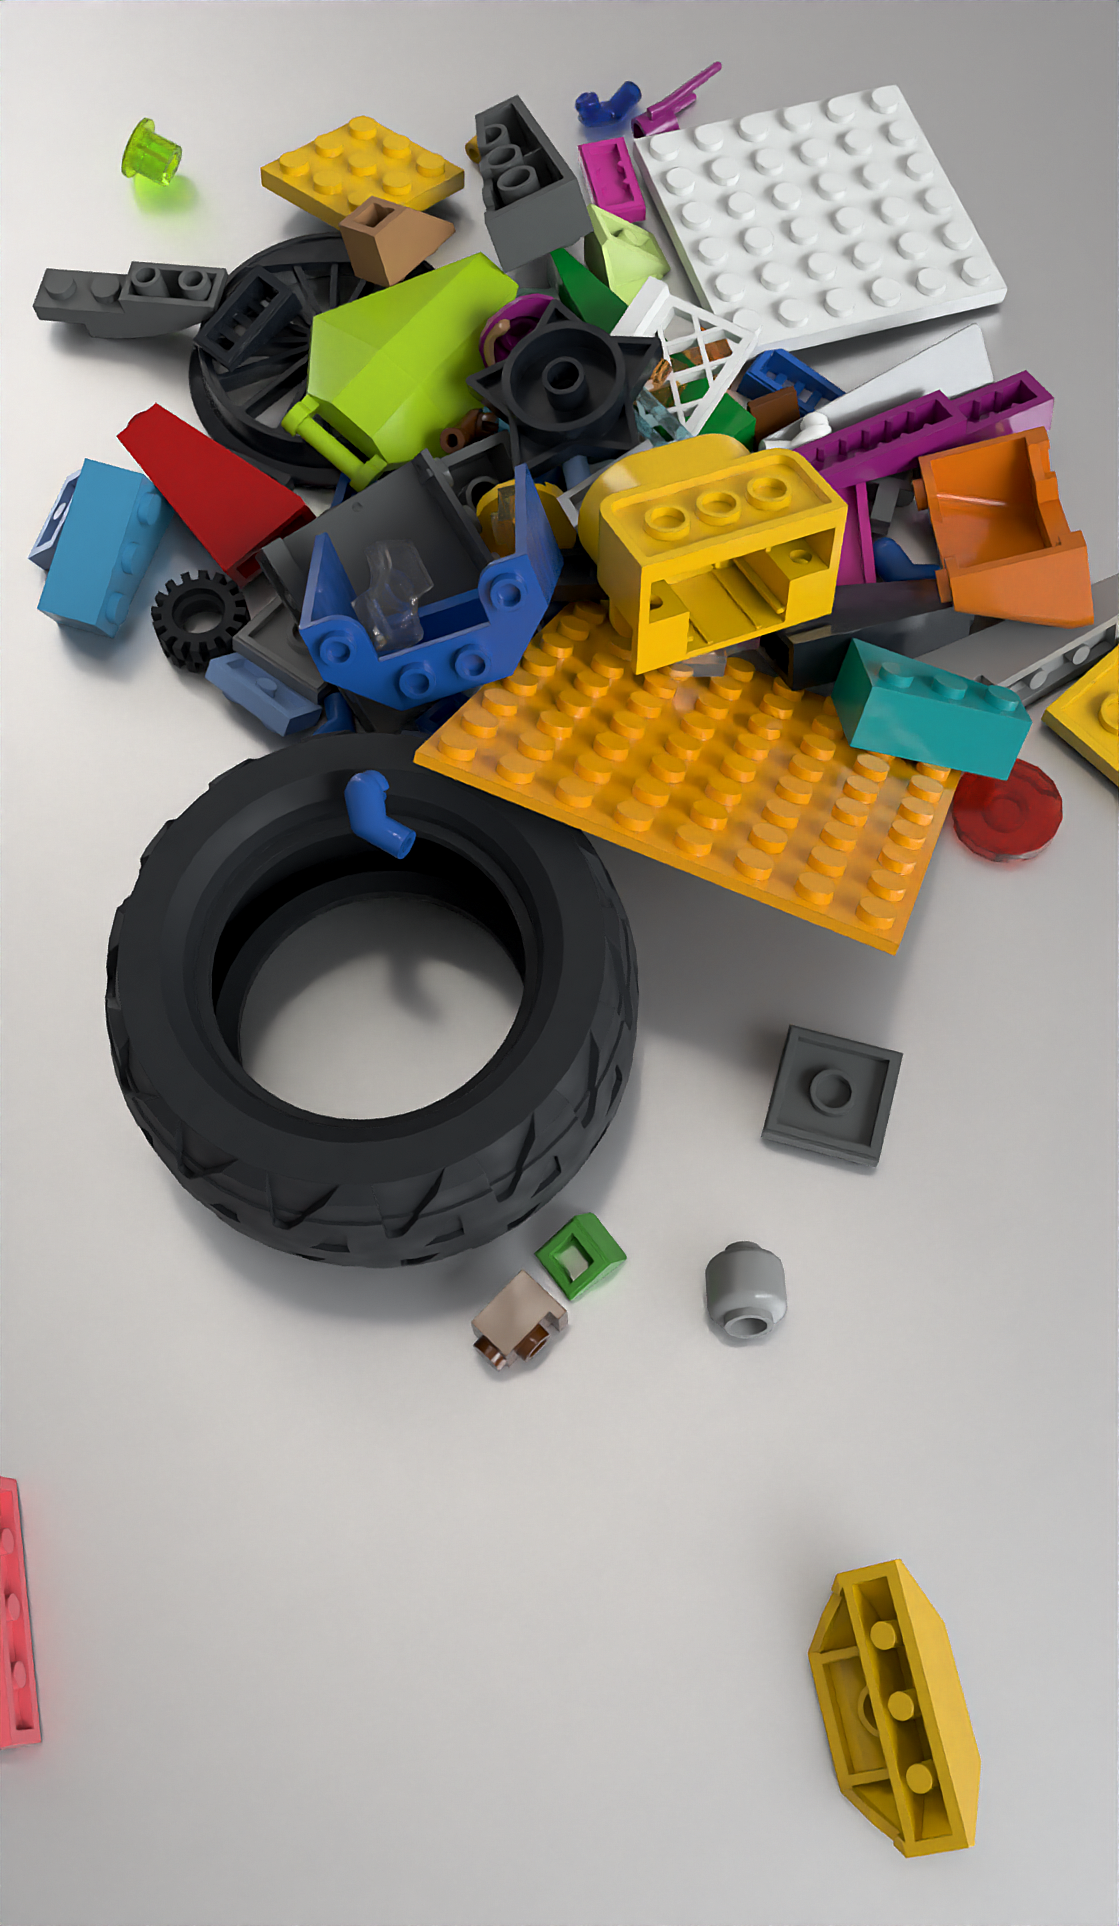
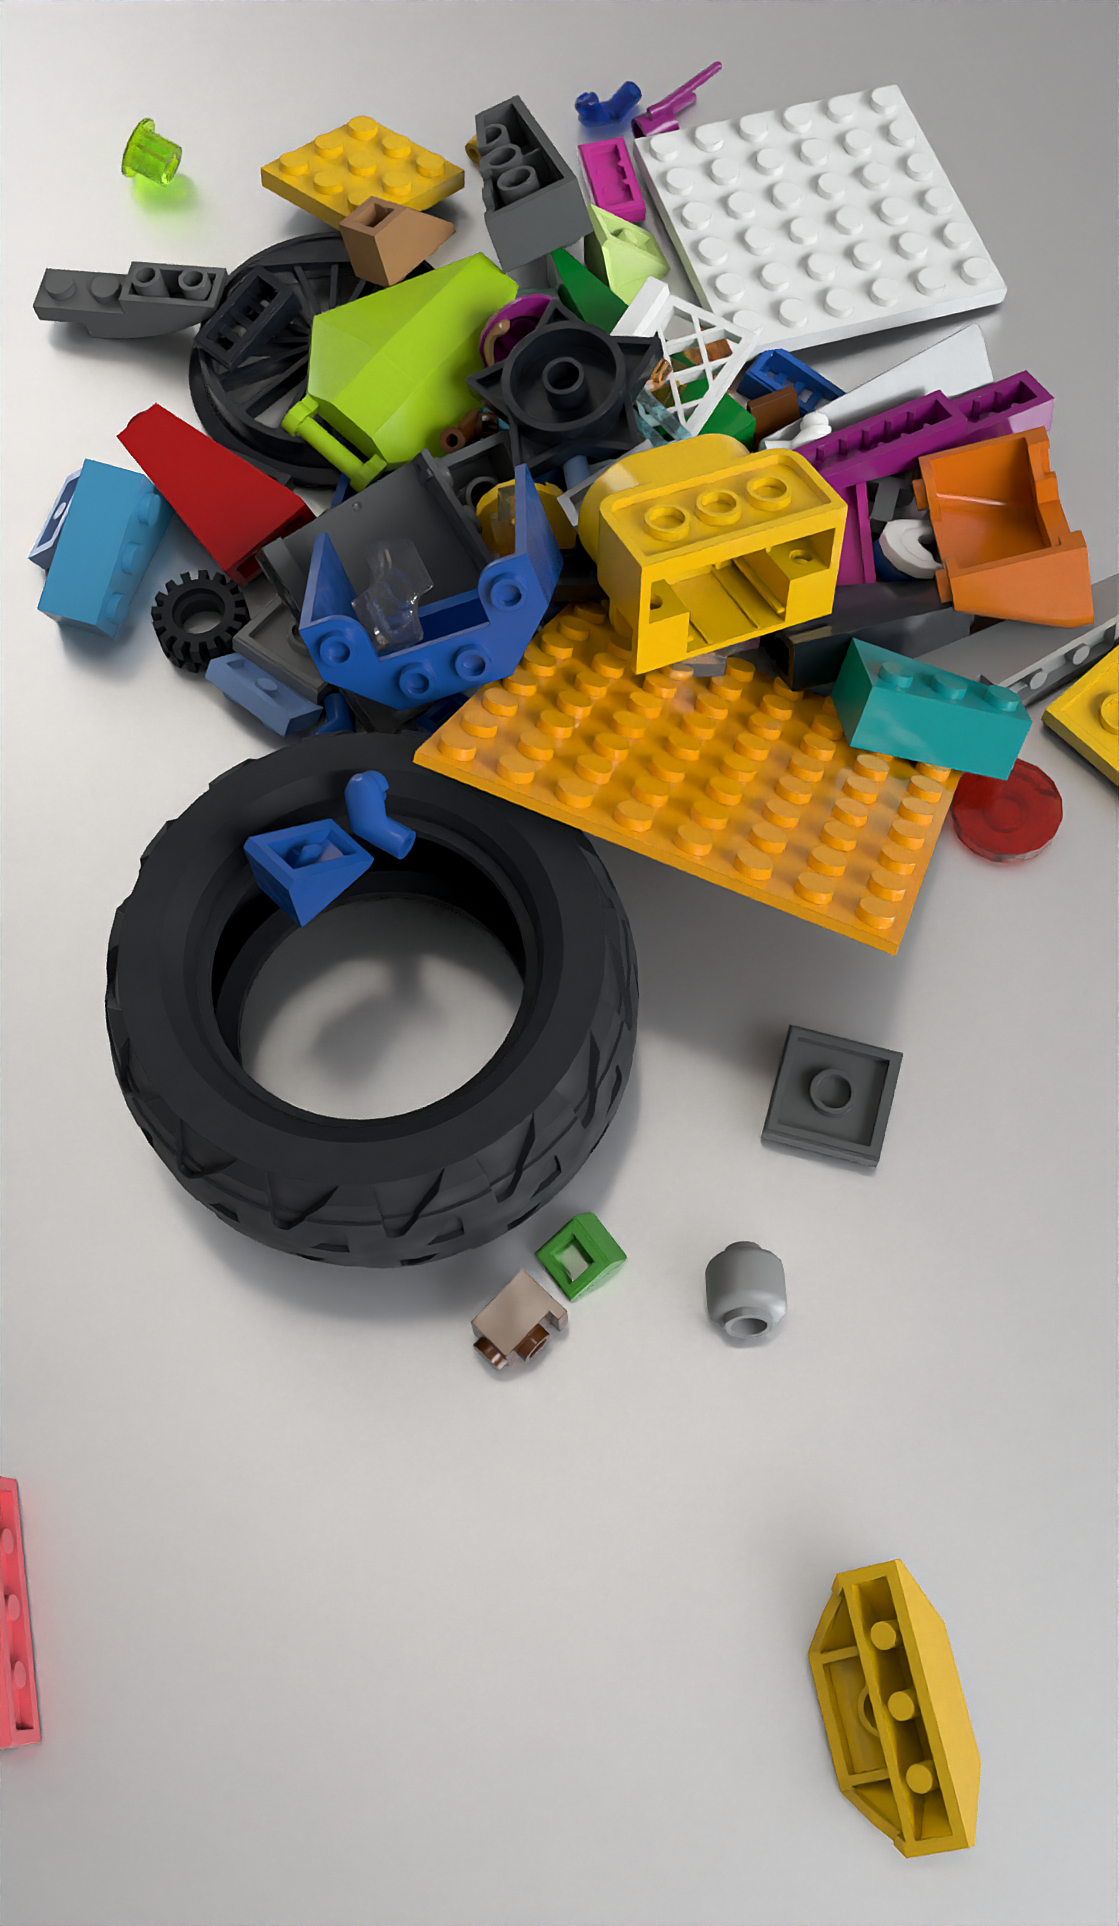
(306, 866): none -> blue slope
(902, 546): none -> white piece

